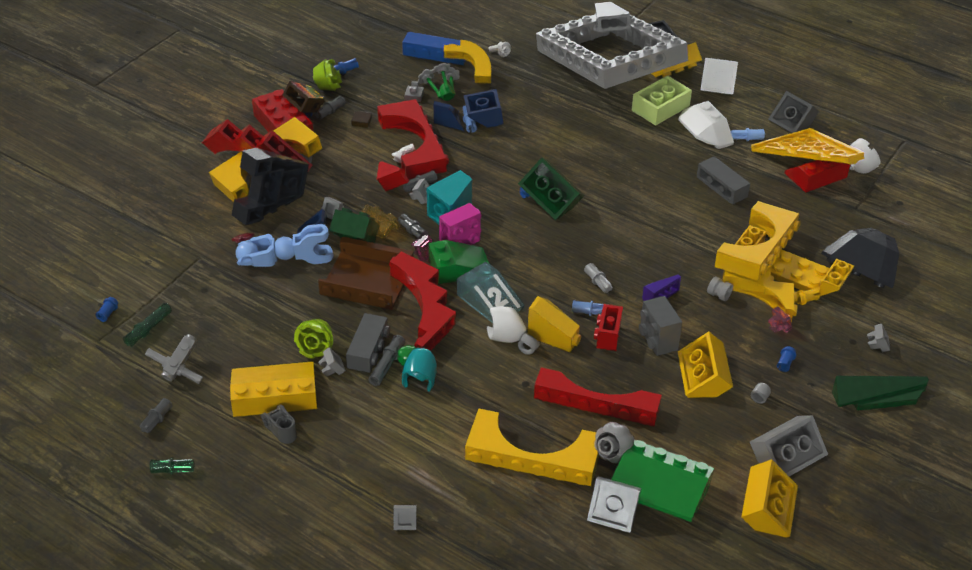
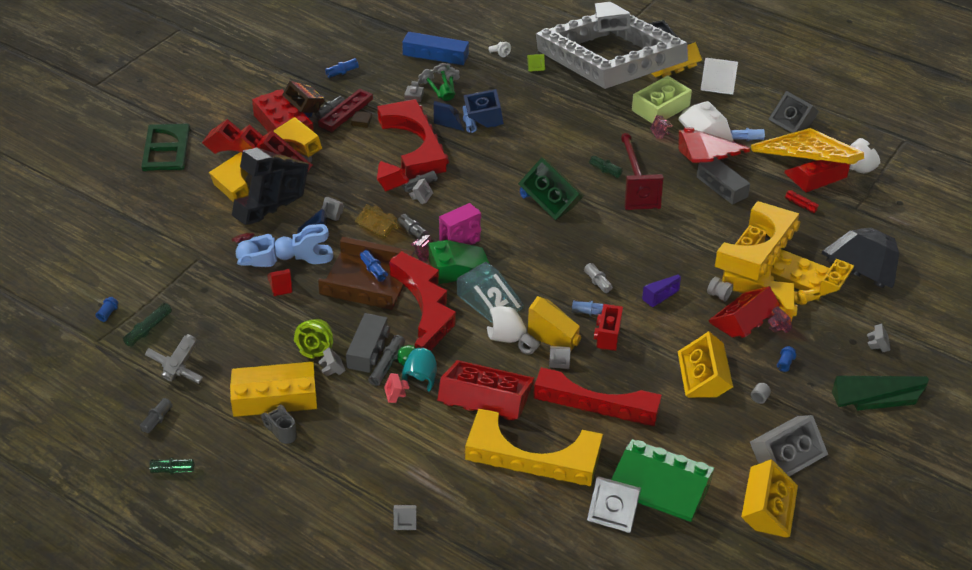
(178, 131): none -> dark green window
(280, 282): none -> red slope
(327, 76): lime cone -> none
(345, 110): none -> dark red plate
(354, 226): dark green brick -> none
(373, 265): none -> blue axle
(395, 388): none -> coral tile
(397, 155): white plate -> none
(448, 195): teal slope -> none
(475, 55): yellow arch -> none
(485, 388): none -> red slope
(536, 62): none -> lime tile
(559, 357): none -> light grey tile
(606, 166): none -> clear green axle
(613, 441): light grey plant -> none
(641, 190): none -> dark red tile
(659, 127): none -> clear pink tile
(660, 325): dark grey brick -> none
(704, 147): none -> slope
(746, 312): none -> red slope
(801, 201): none -> red axle

